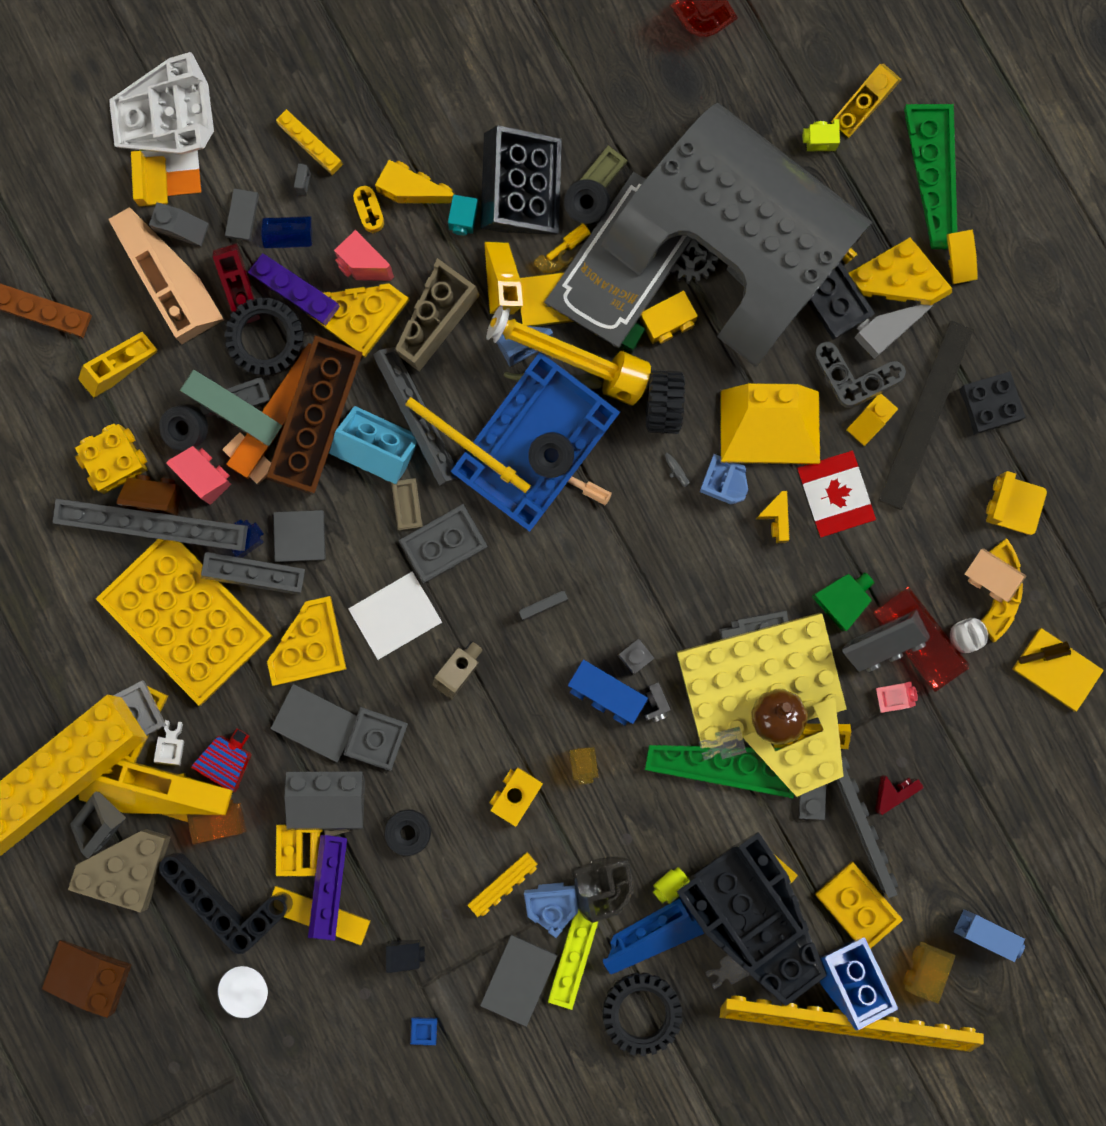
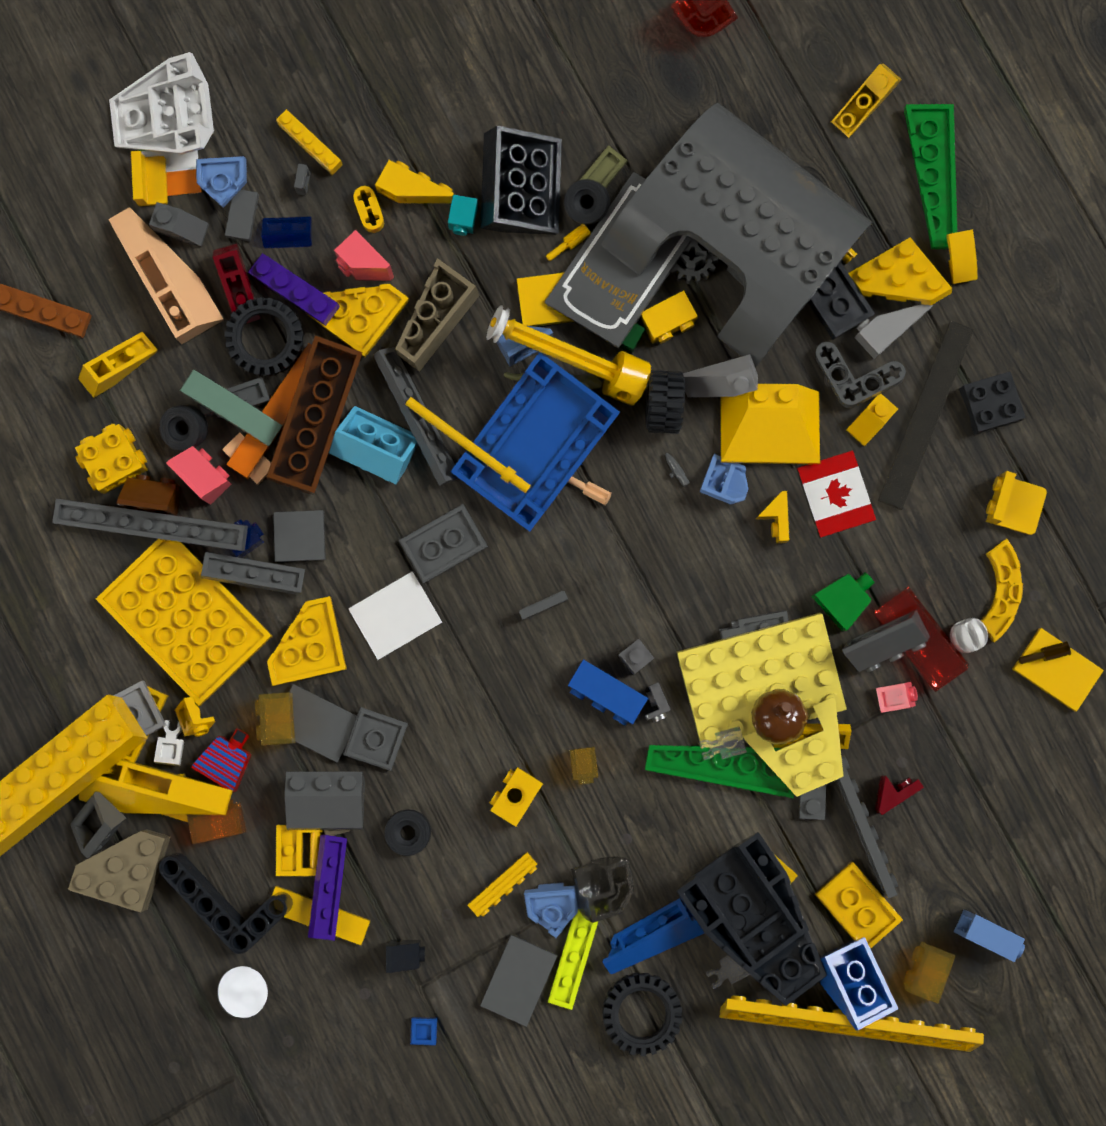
(86, 978): reddish brown slope -> none
(189, 718): none -> yellow bracket
(221, 177): none -> medium blue plate
(275, 718): none -> clear yellow brick
(407, 504): dark tan tile -> none
(450, 677): dark tan torso -> none
(502, 278): yellow slope -> none
(537, 458): black tyre -> none
(548, 266): clear yellow arm -> none
(668, 884): neon yellow brick -> none
(723, 379): none -> light grey slope
(822, 136): neon yellow brick -> none
(995, 576): light nougat brick -> none

